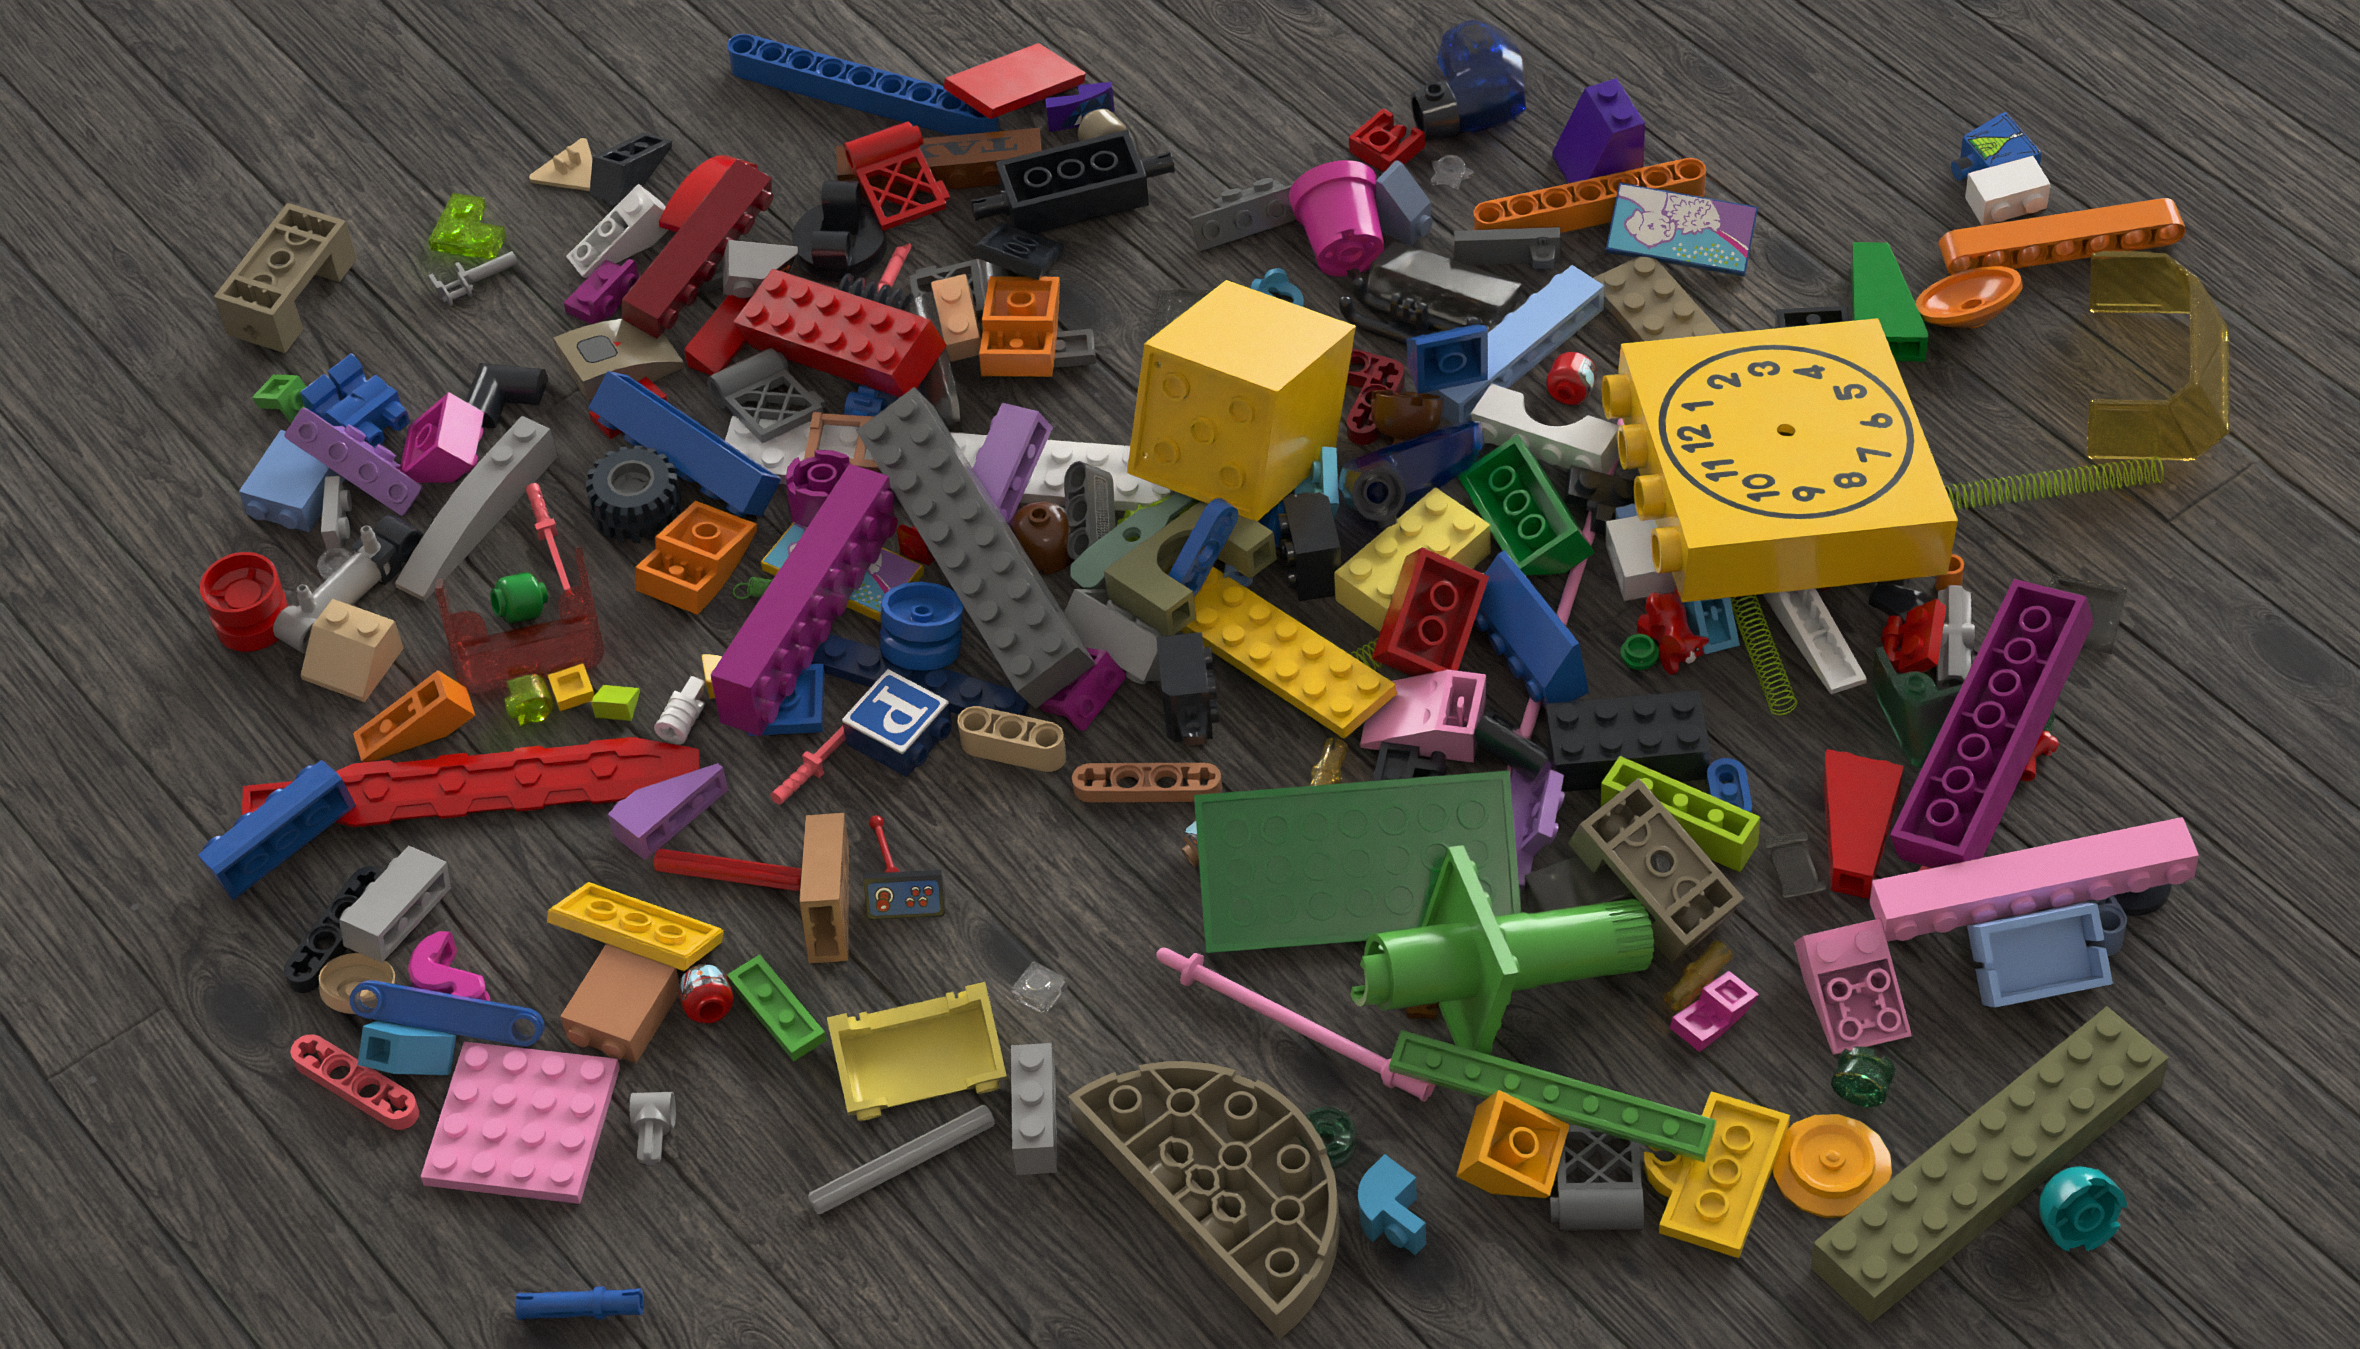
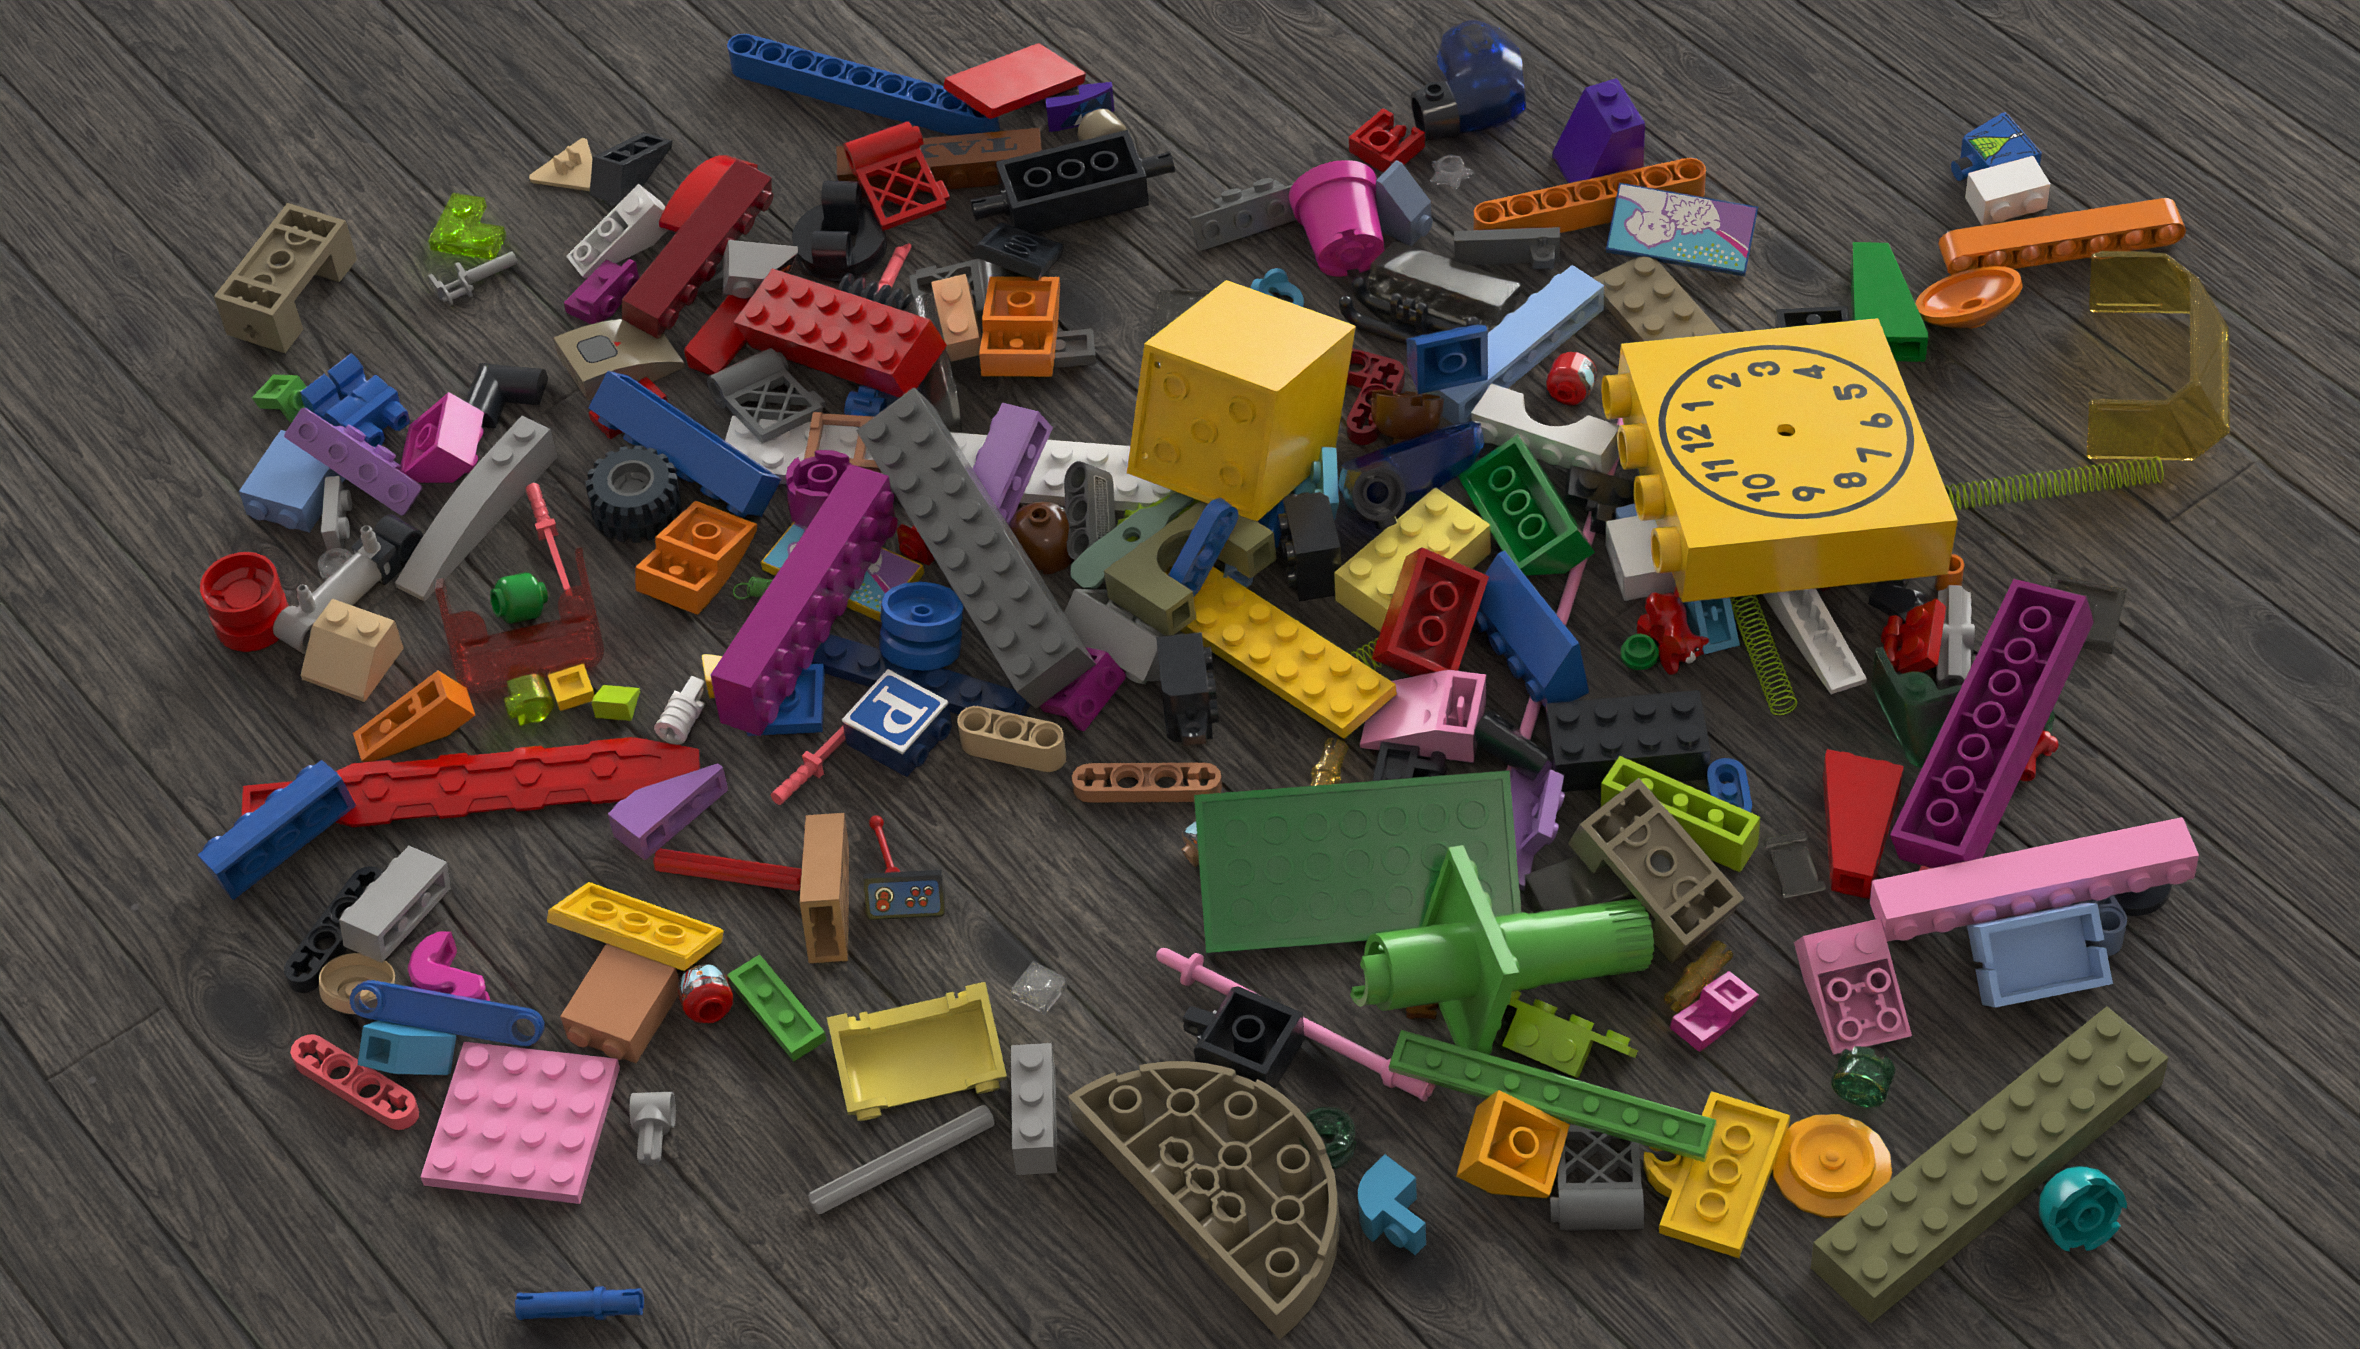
(1247, 1035): none -> black hinge
(1555, 1040): none -> lime bracket

